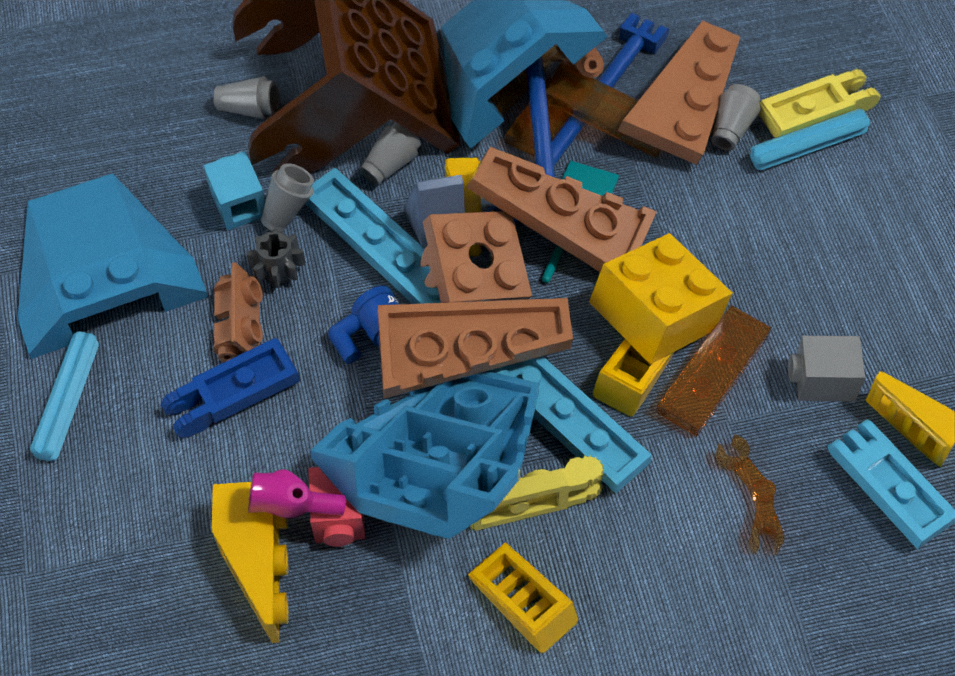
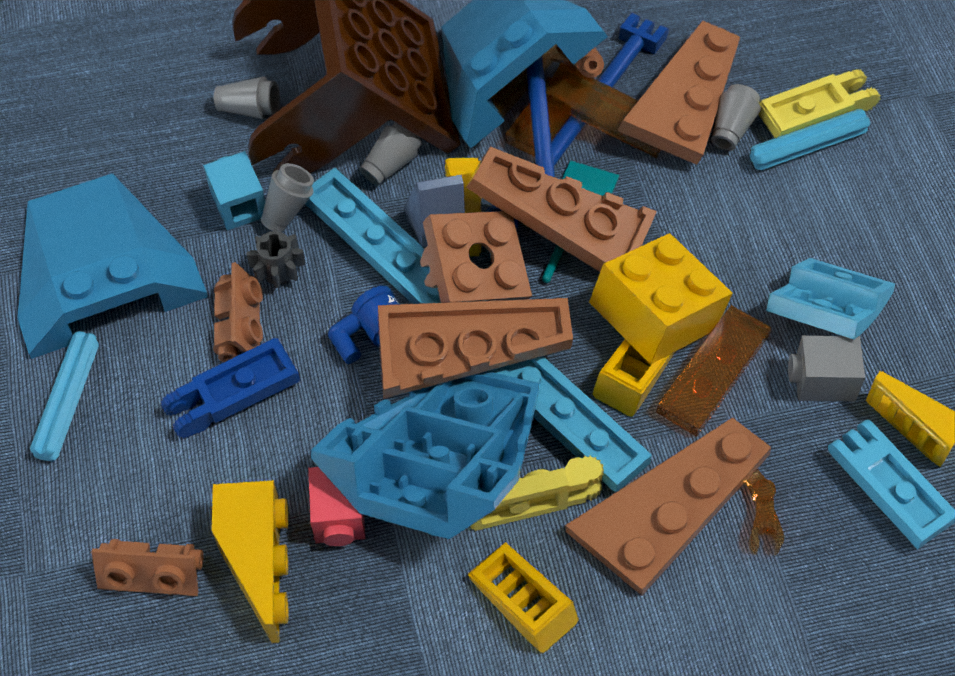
(136, 569): none -> nougat hinge
(290, 497): dark pink piece -> none
(663, 510): none -> nougat wing
(831, 298): none -> medium azure slope

